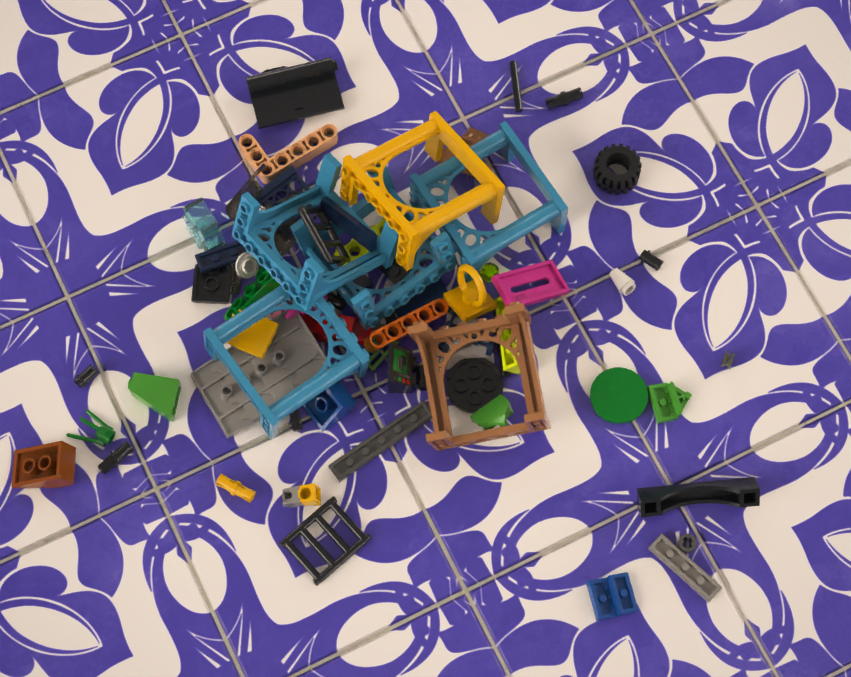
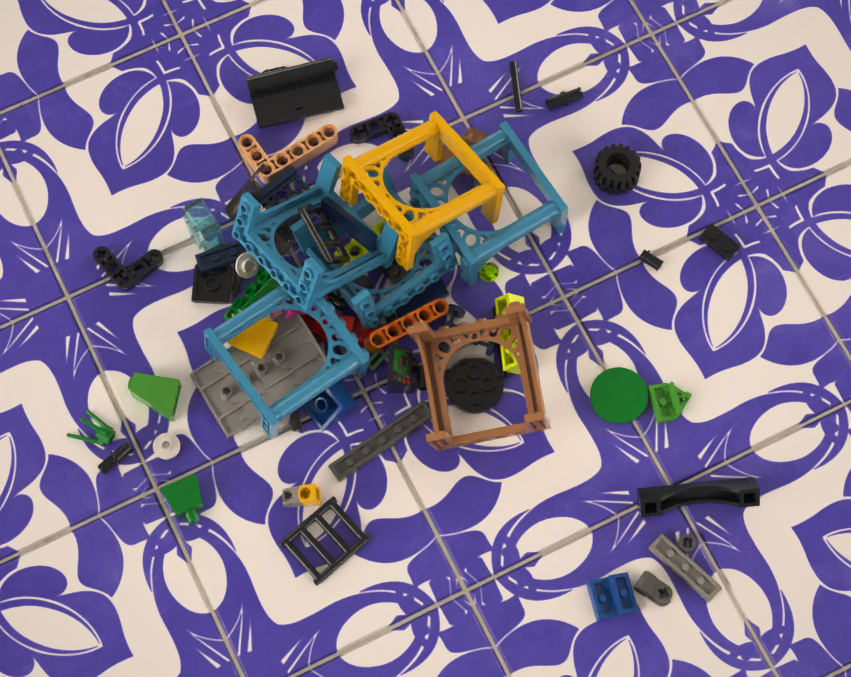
(44, 466): dark orange slope -> none
(82, 379): black pin -> none
(129, 273): none -> black beam
(166, 446): none -> white piece
(184, 498): none -> green torso
(235, 488): yellow pin -> none
(385, 128): none -> black beam
(470, 298): yellow tile -> none
(493, 413): bright green slope -> none
(545, 270): dark pink piece -> none
(623, 282): white cone -> none
(651, 588): none -> dark grey piece
(719, 242): none -> black plate
(727, 359): dark grey bush -> none

